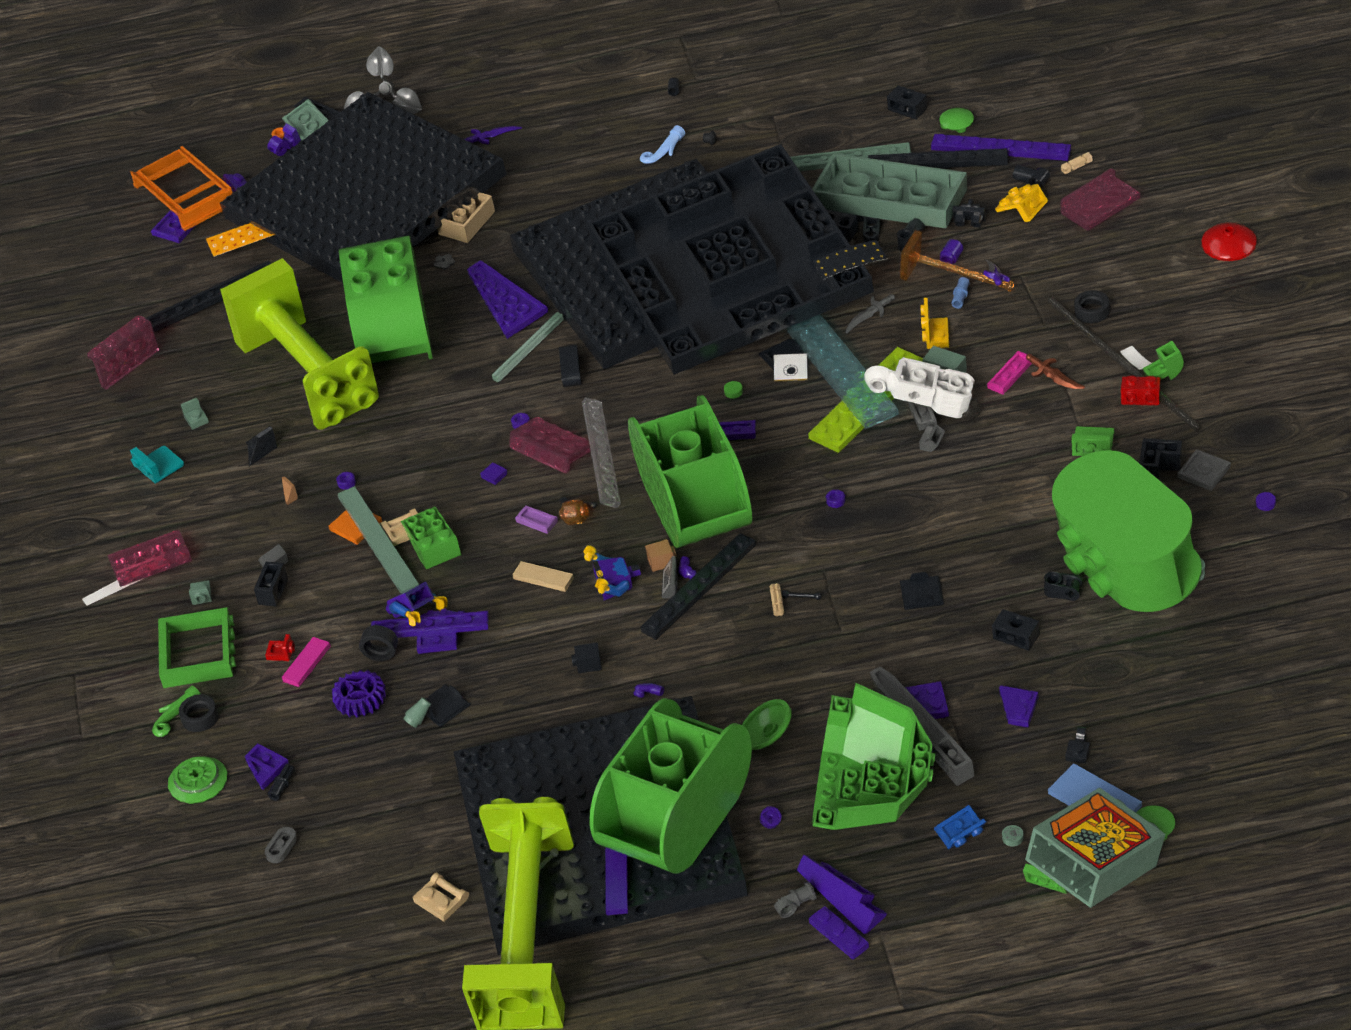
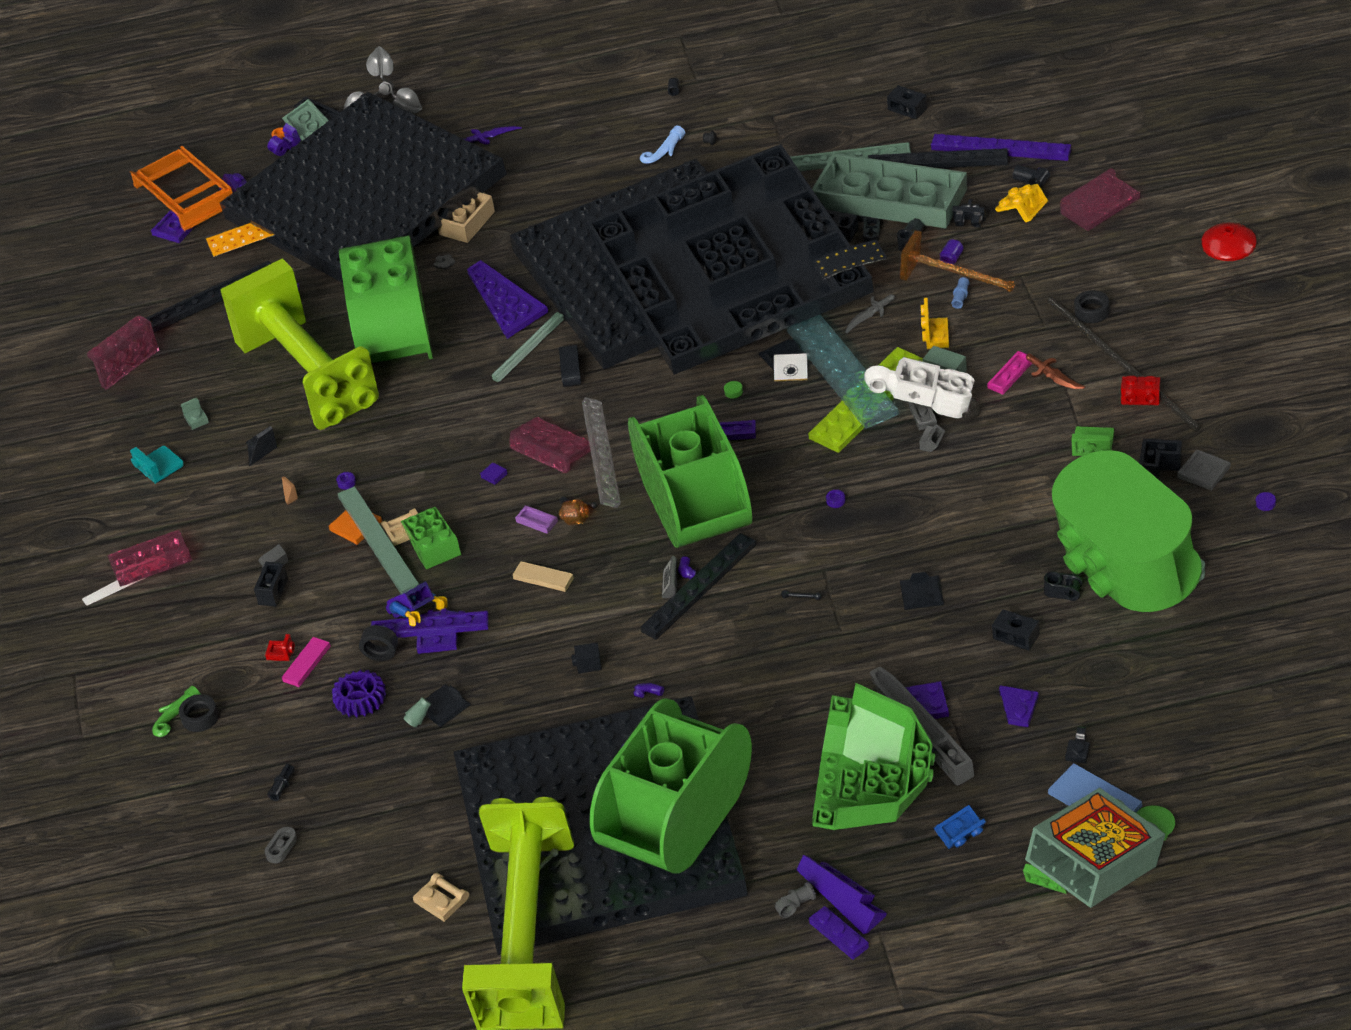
(197, 779): bright green piece -> none
(199, 672): bright green window -> none
(200, 592): sand green bracket -> none
(264, 764): dark purple wing -> none
(519, 419): dark purple tile -> none
(611, 573): torso -> none
(616, 882): dark purple tile -> none
(659, 554): medium nougat brick -> none
(768, 723): bright green dish -> none
(770, 817): dark purple tile -> none
(776, 598): tan axle -> none
(956, 119): bright green dish -> none
(994, 273): dark purple piece -> none
(1012, 835): sand green tile -> none
(1076, 163): tan axle -> none
(1135, 358): white sticker -> none
(1168, 364): bright green brick -> none

